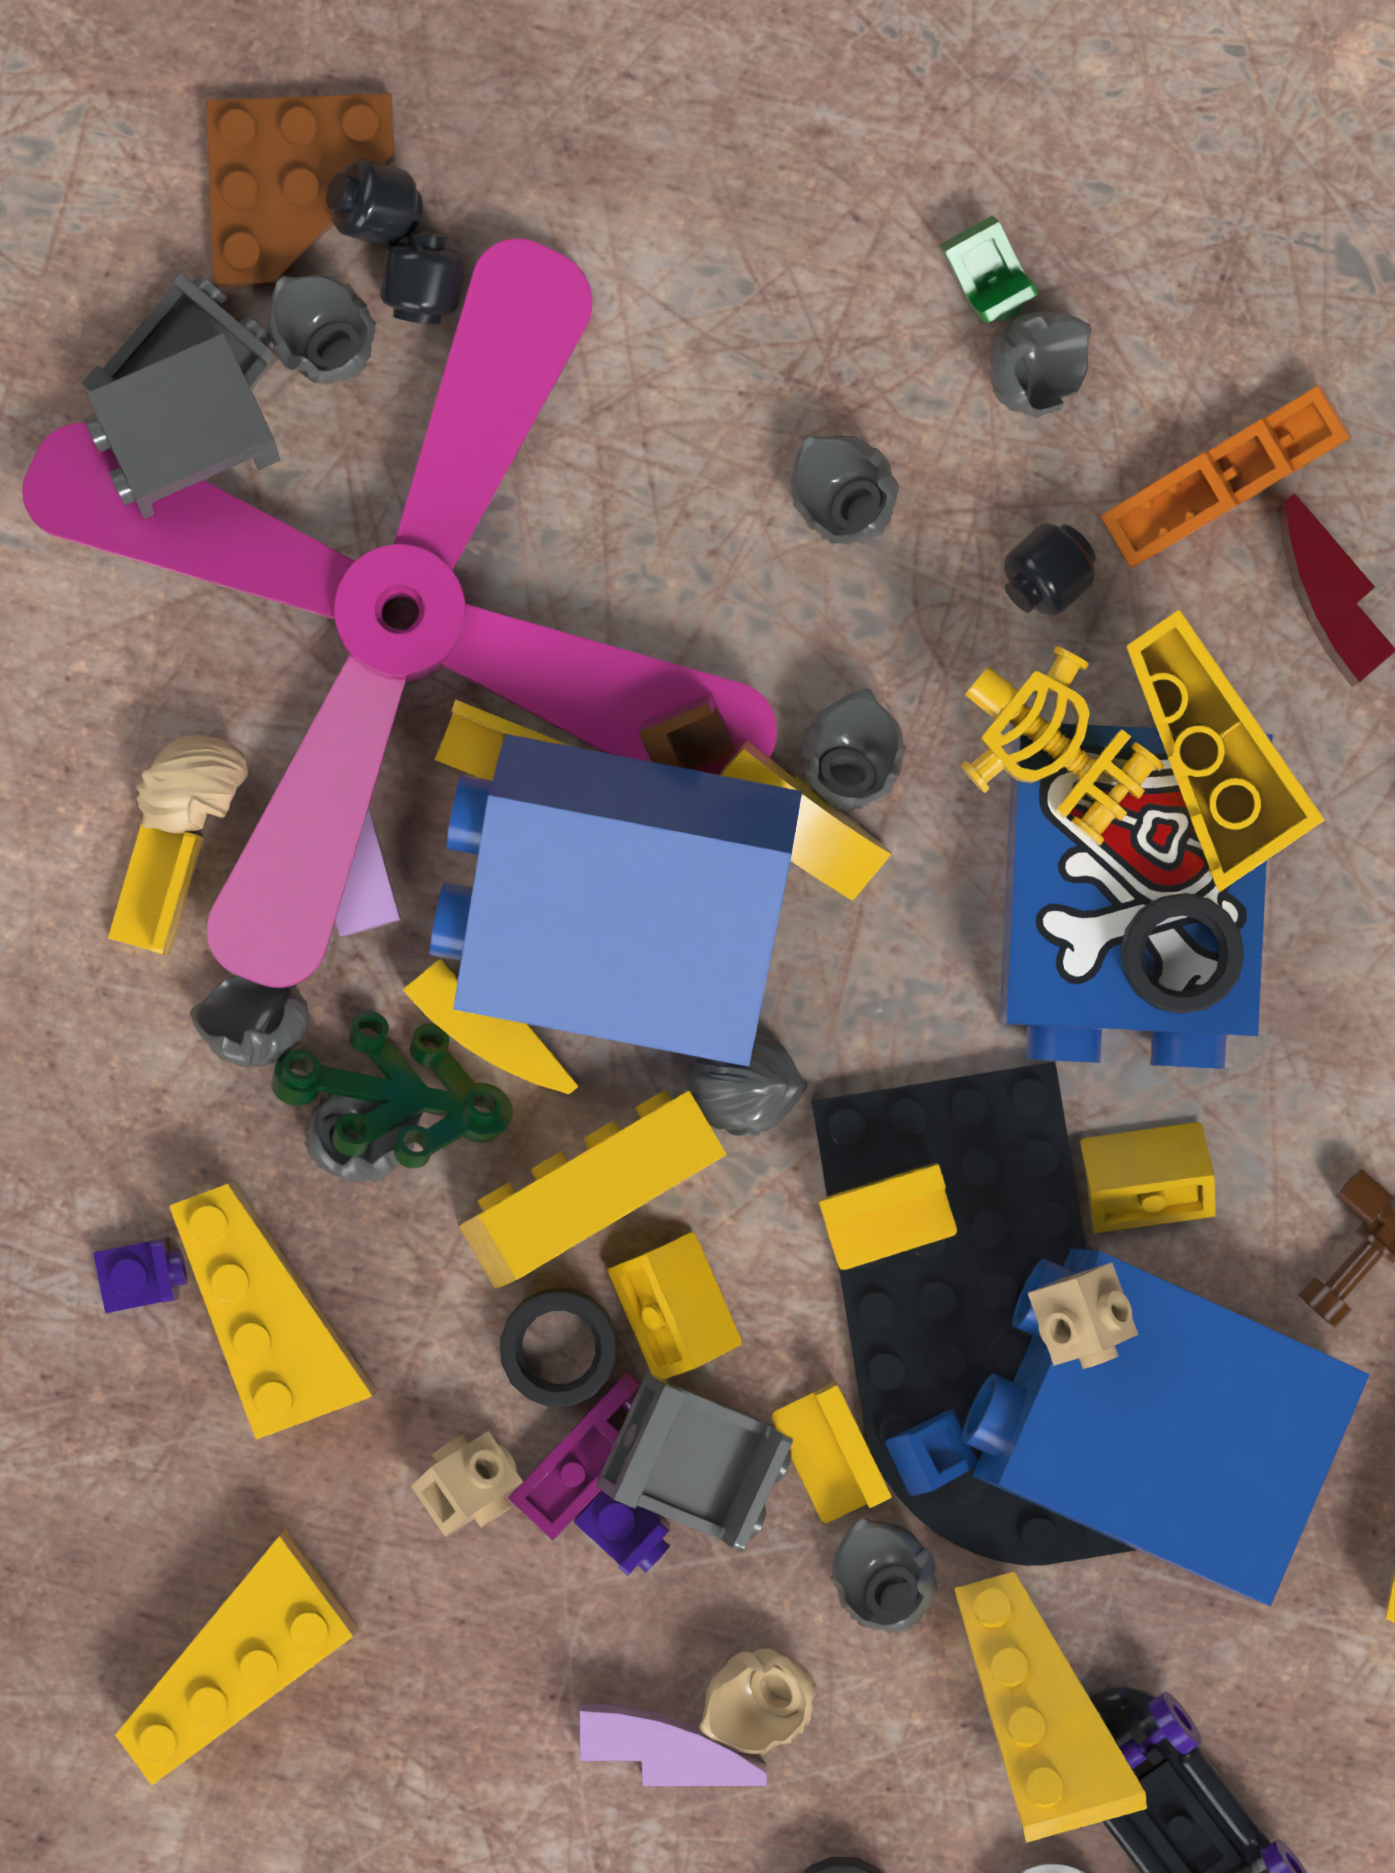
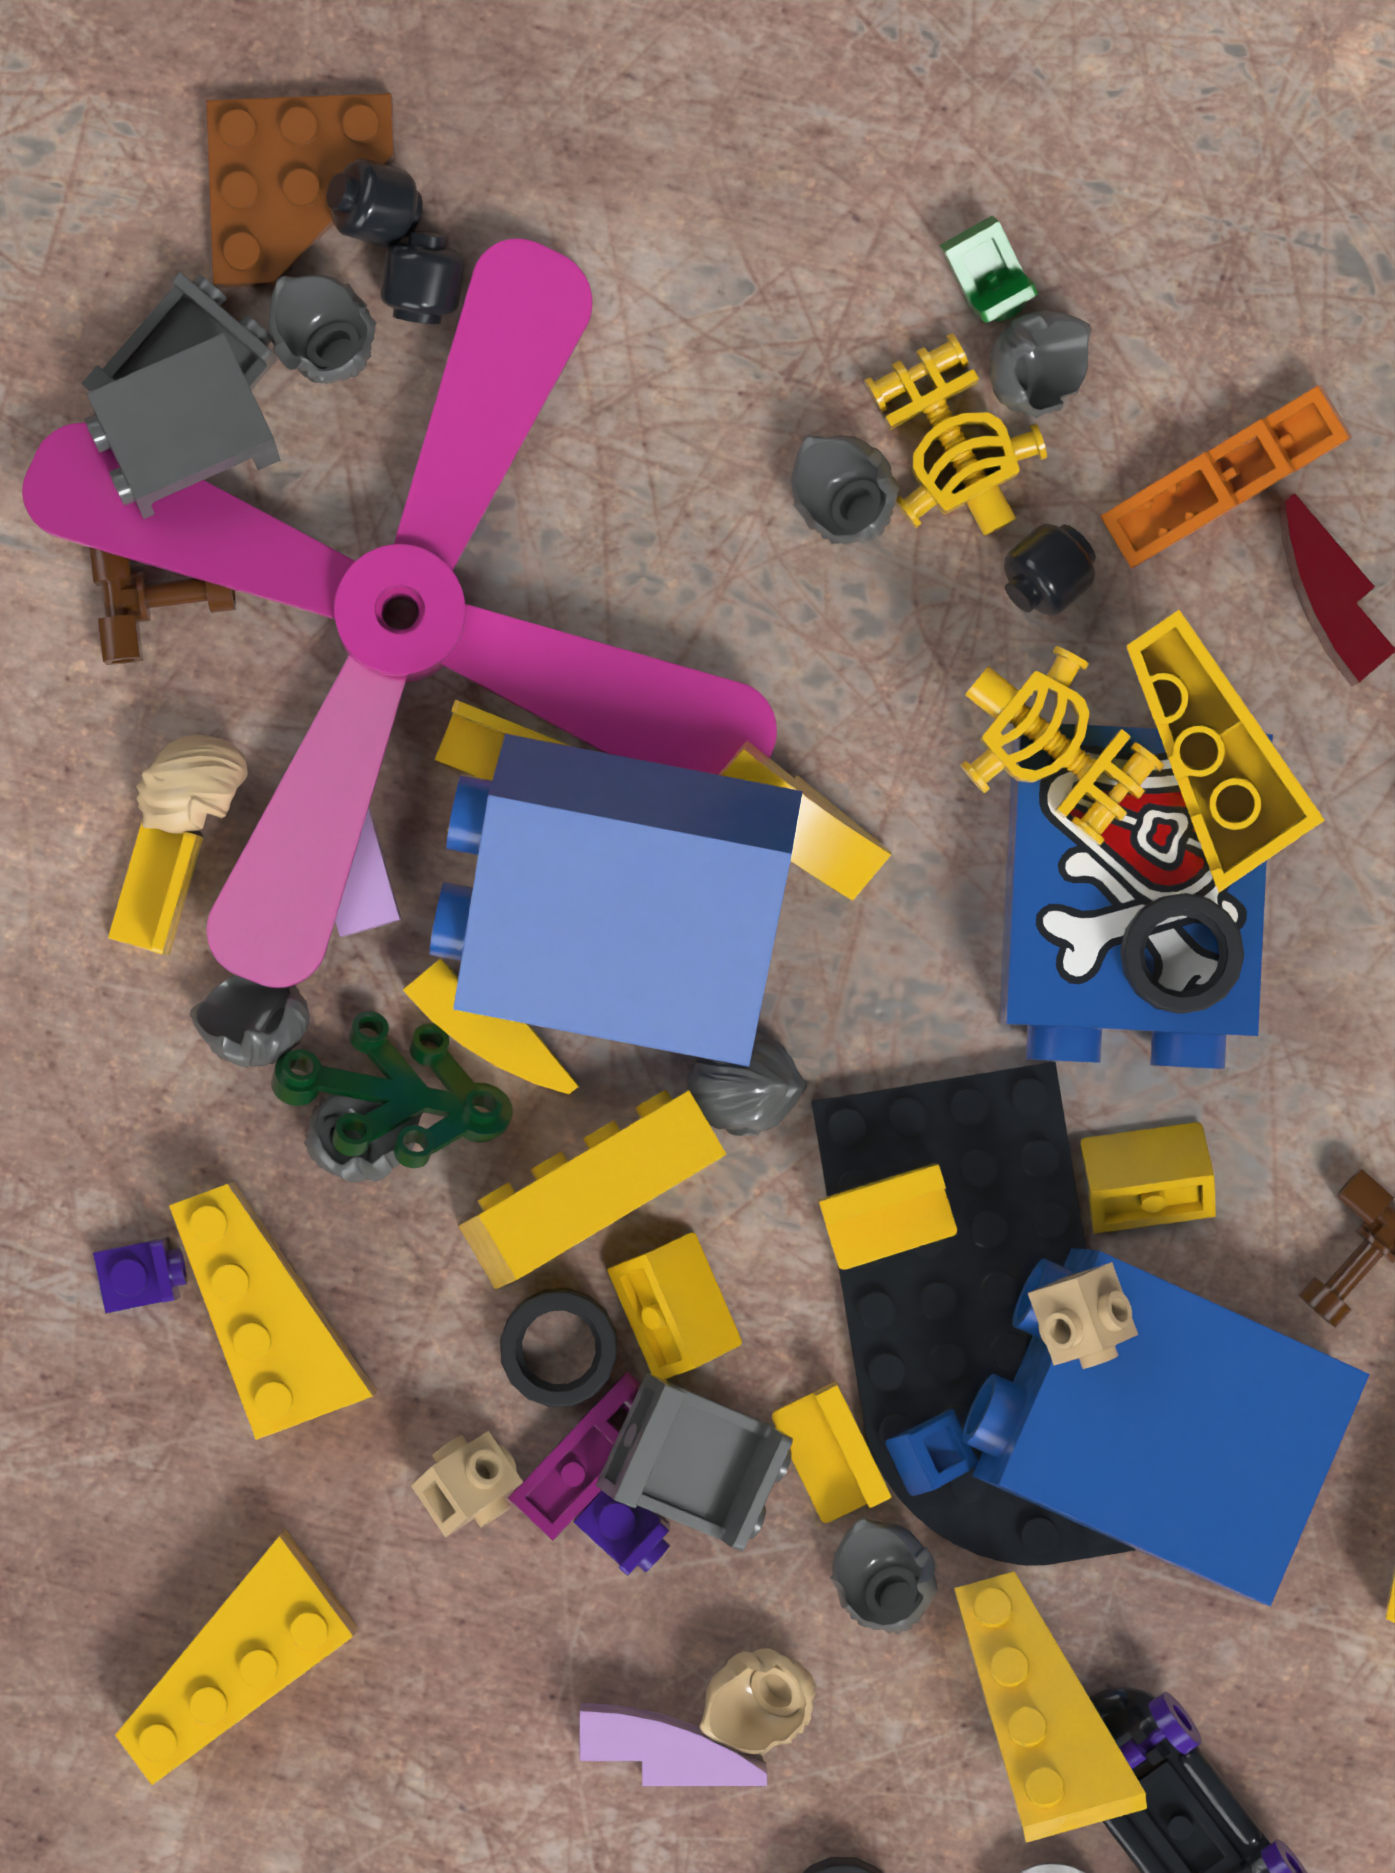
(130, 598): none -> reddish brown bar
(687, 735): reddish brown panel -> none
(853, 752): dark grey hair -> none
(981, 491): none -> yellow piece

